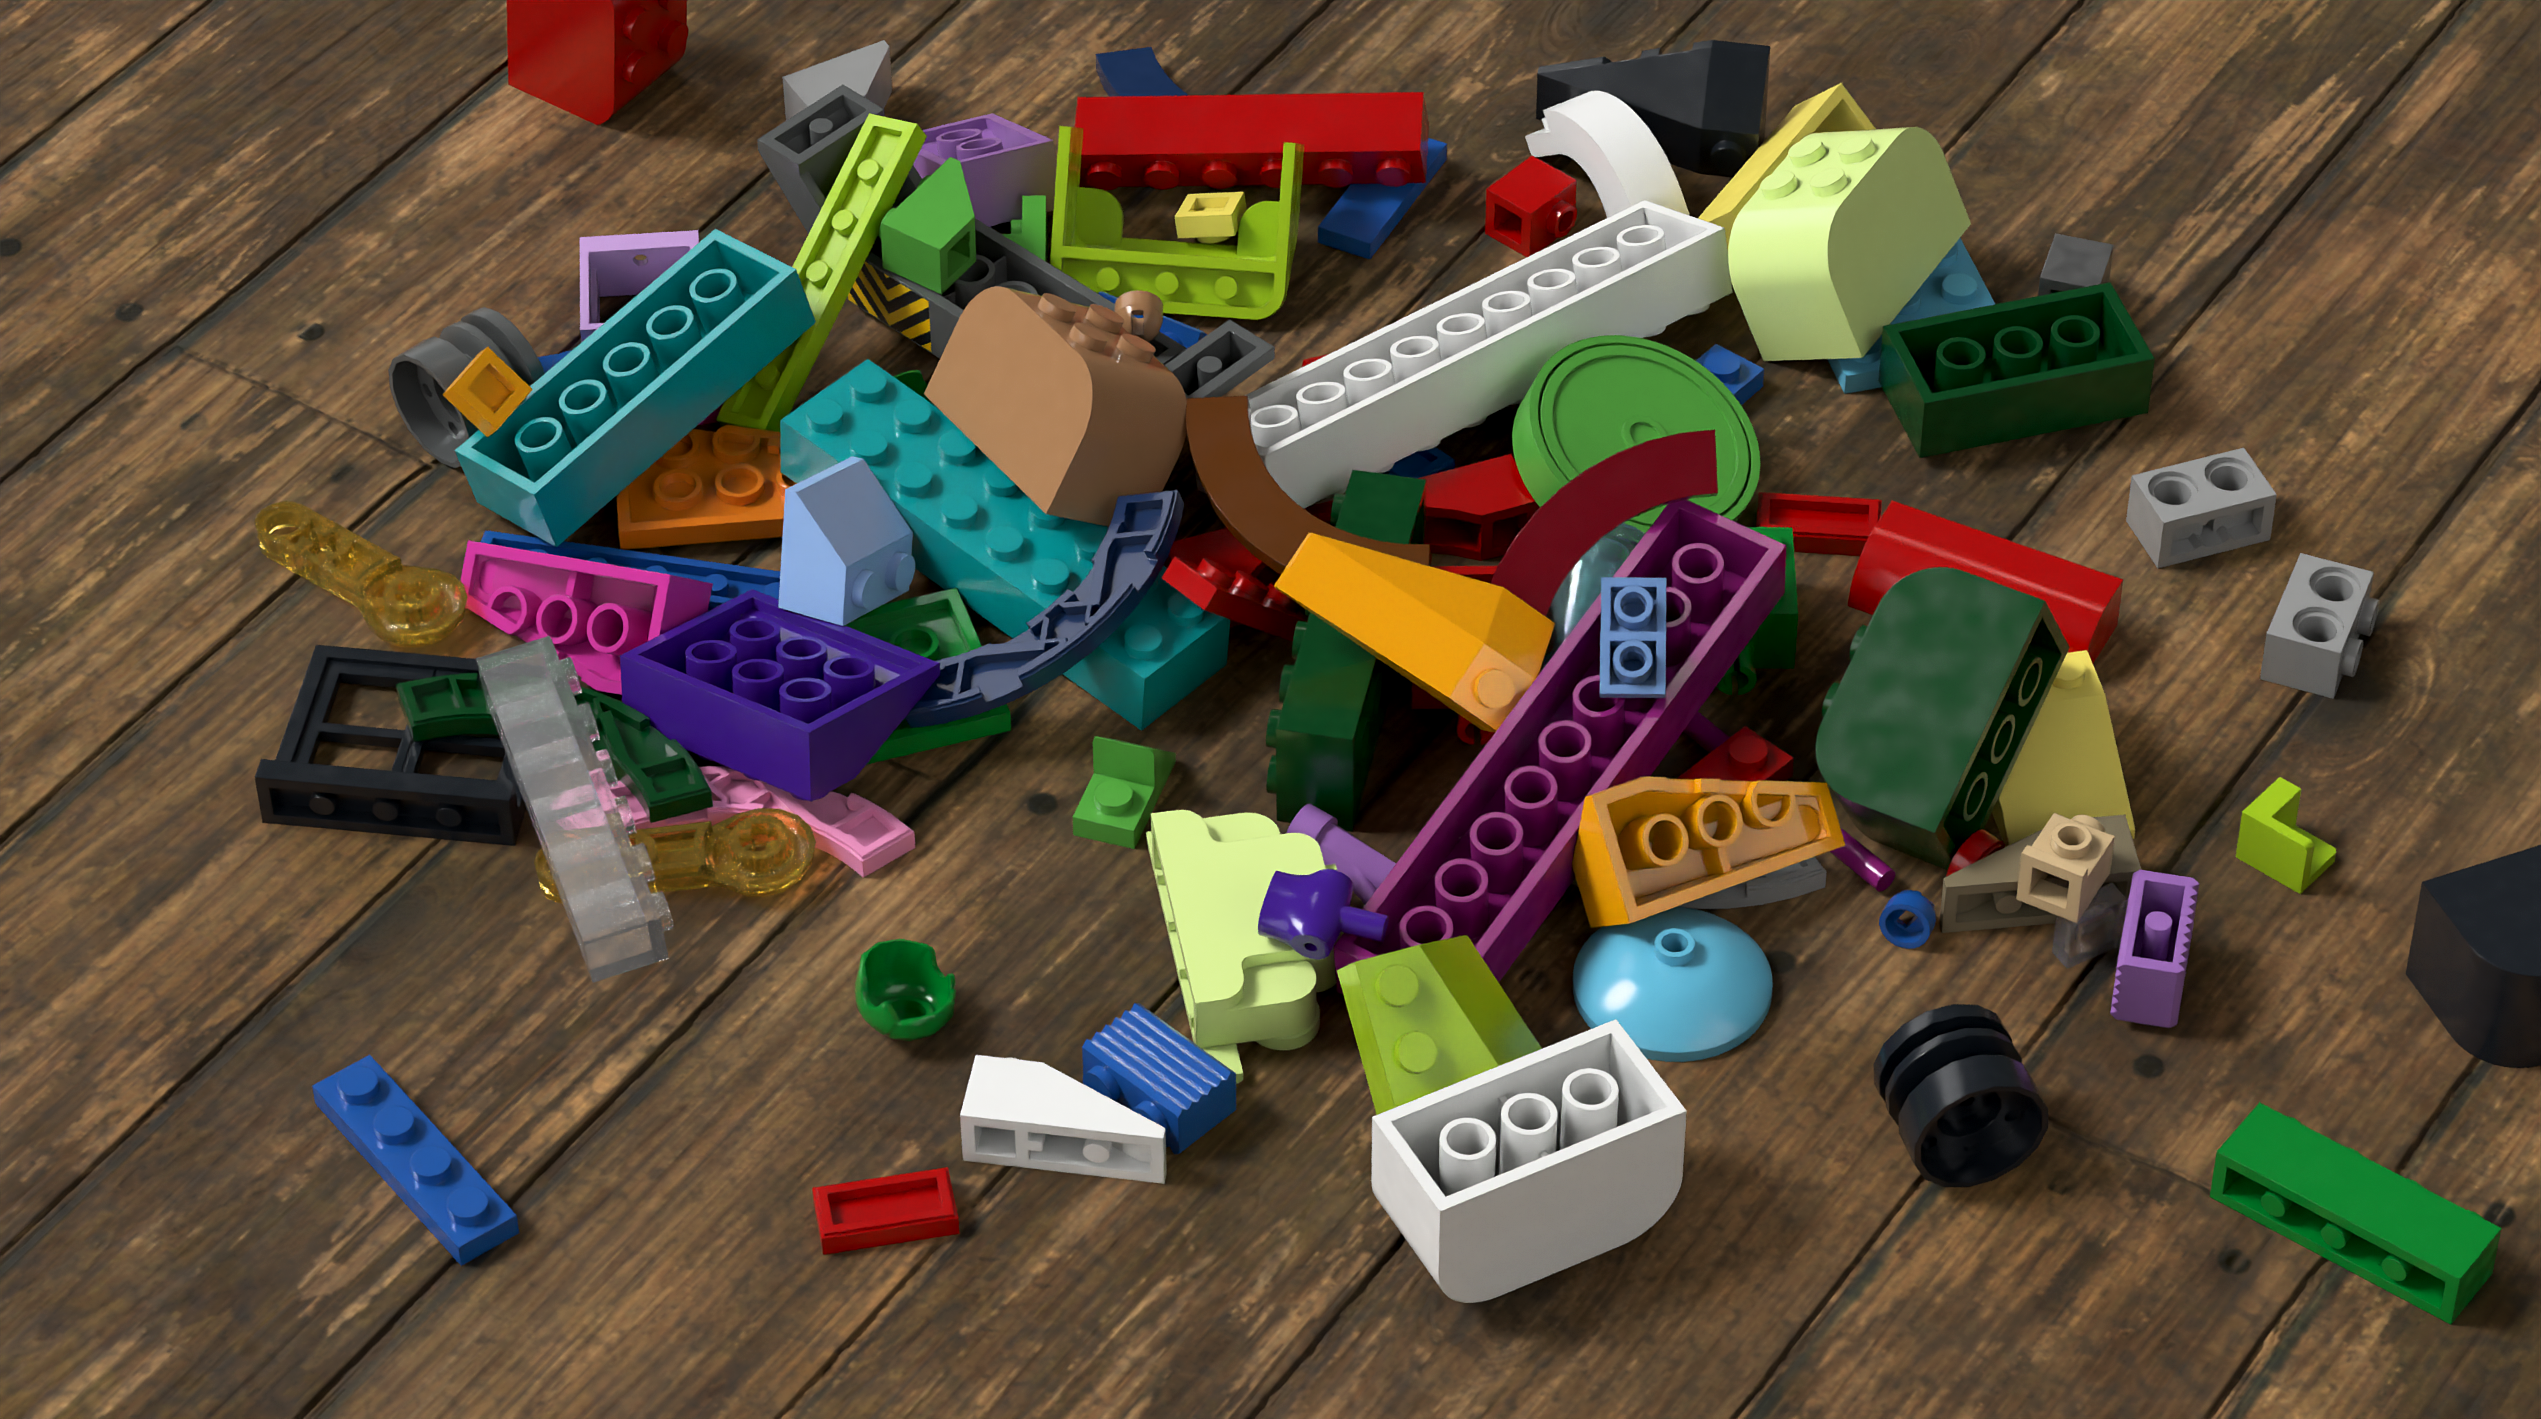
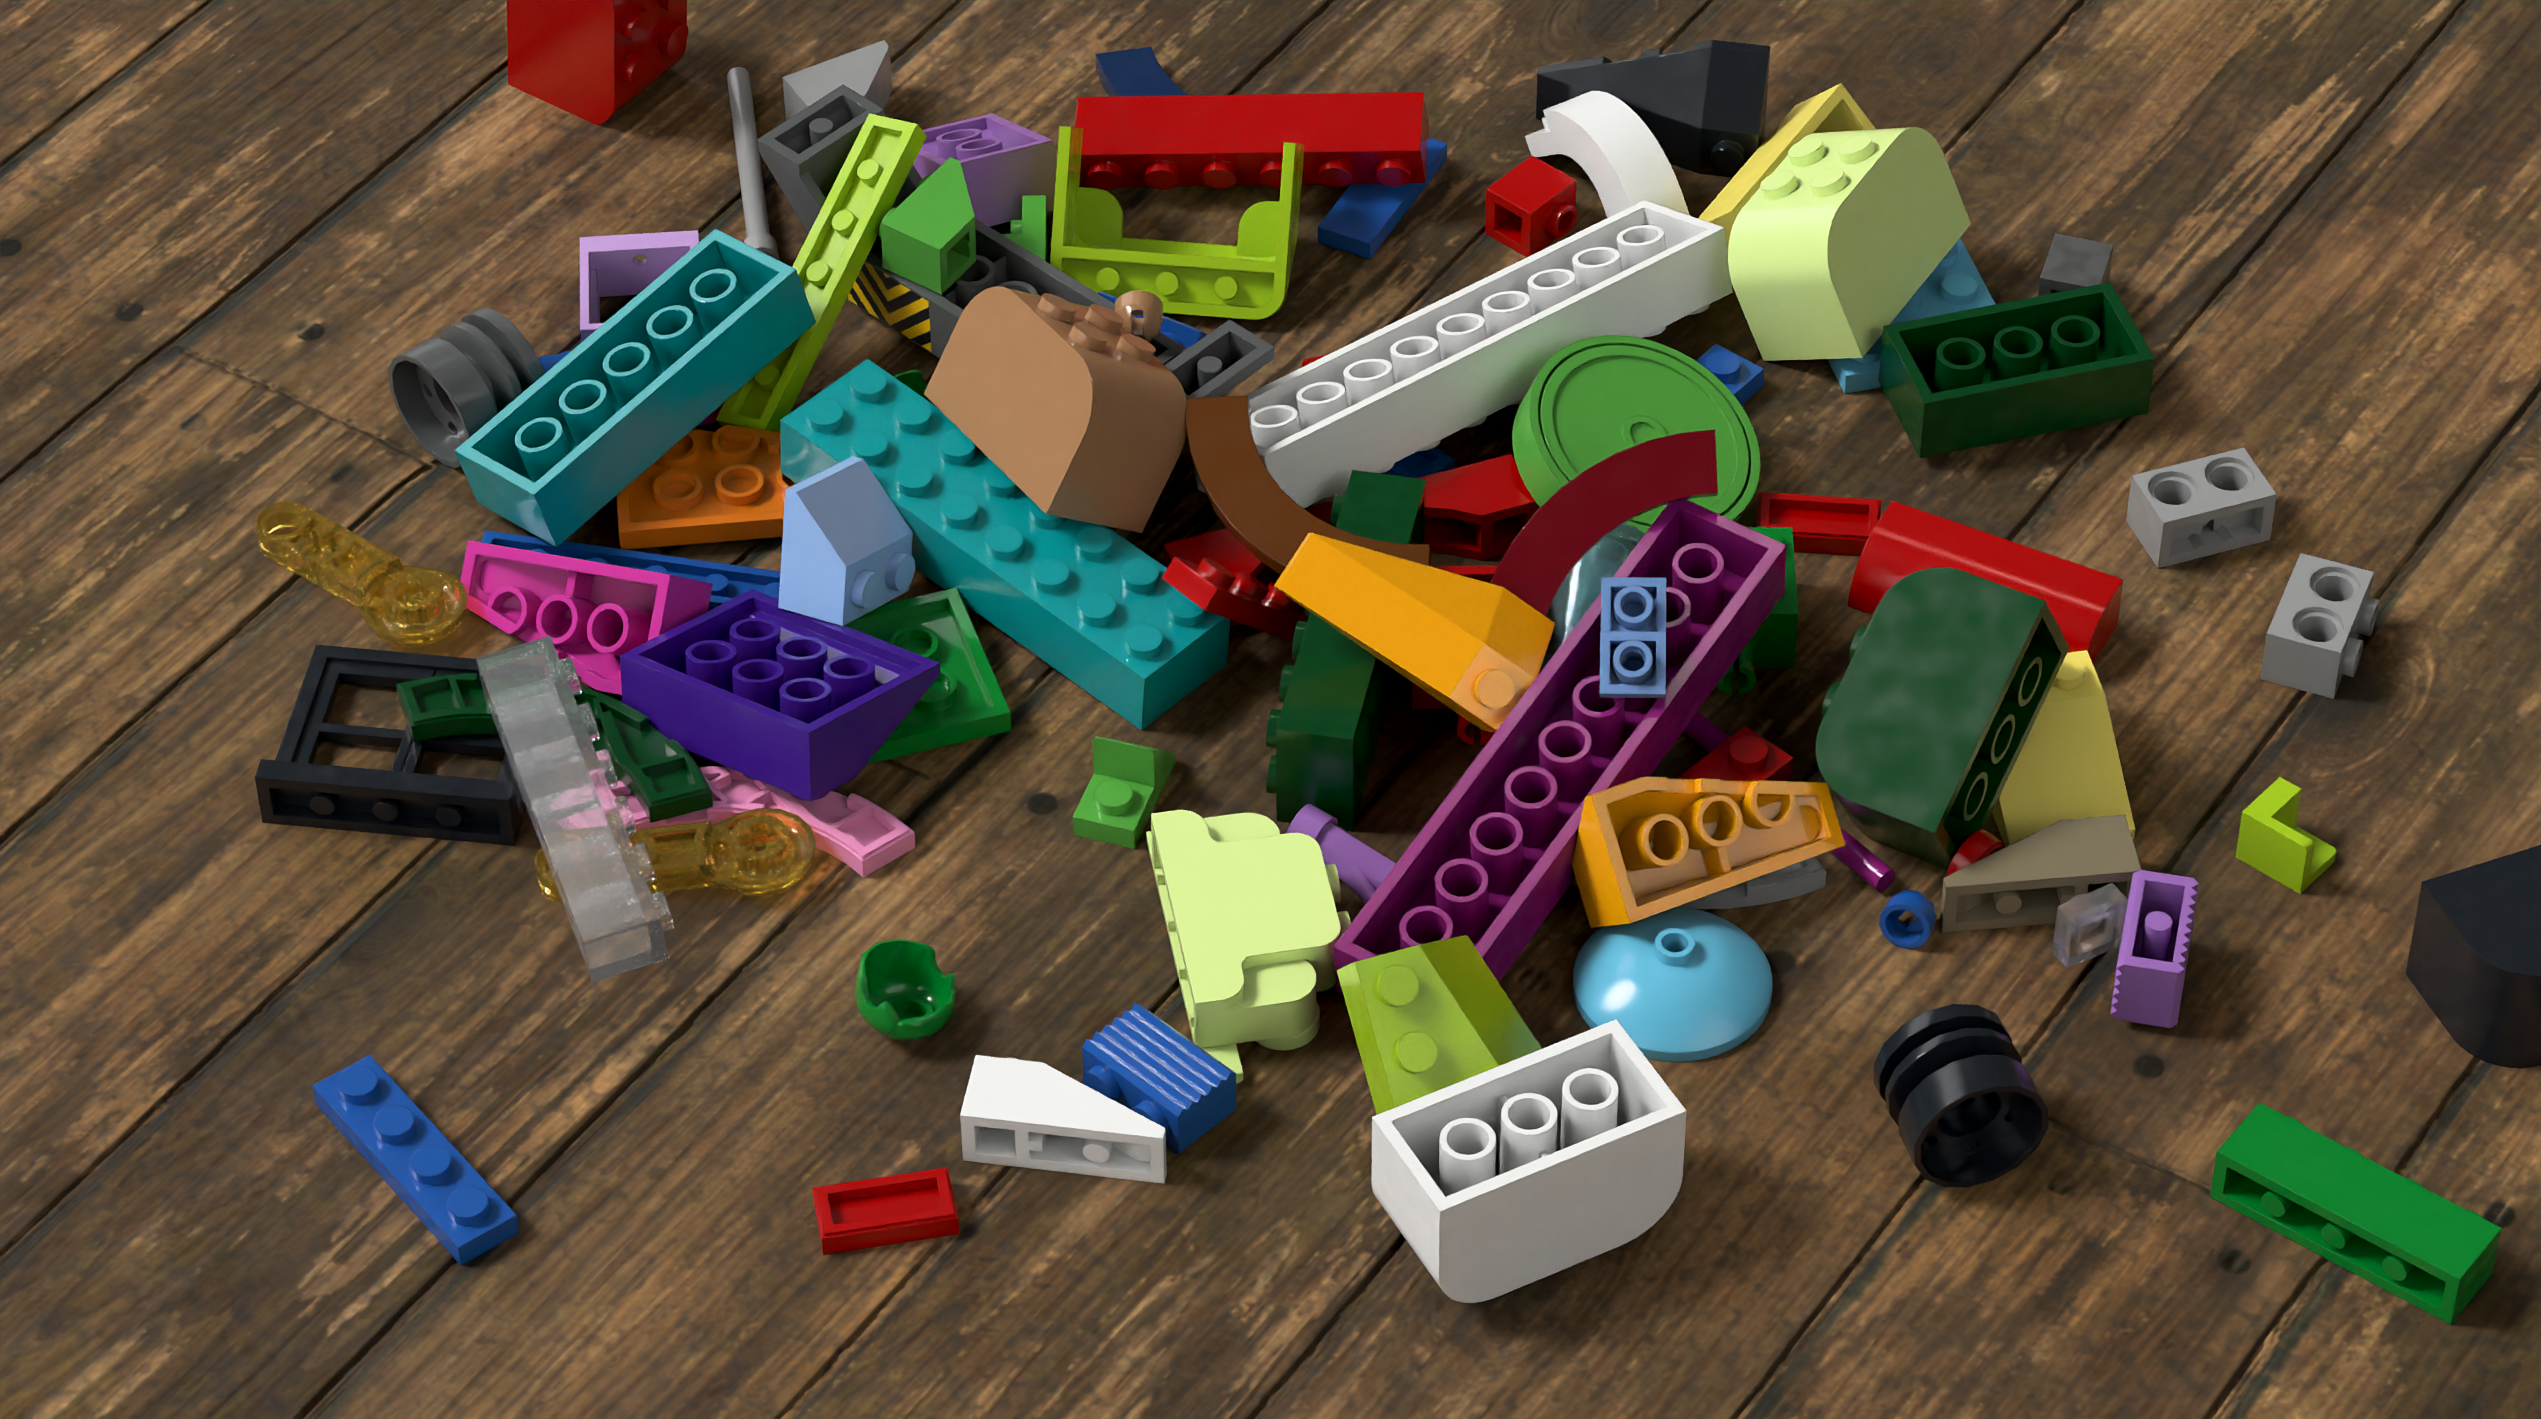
(487, 391): light orange tile -> none
(749, 163): none -> light grey bar
(1070, 627): dark blue tile -> none
(1210, 216): light yellow plate -> none
(1313, 911): dark purple piece -> none
(2072, 851): tan brick -> none

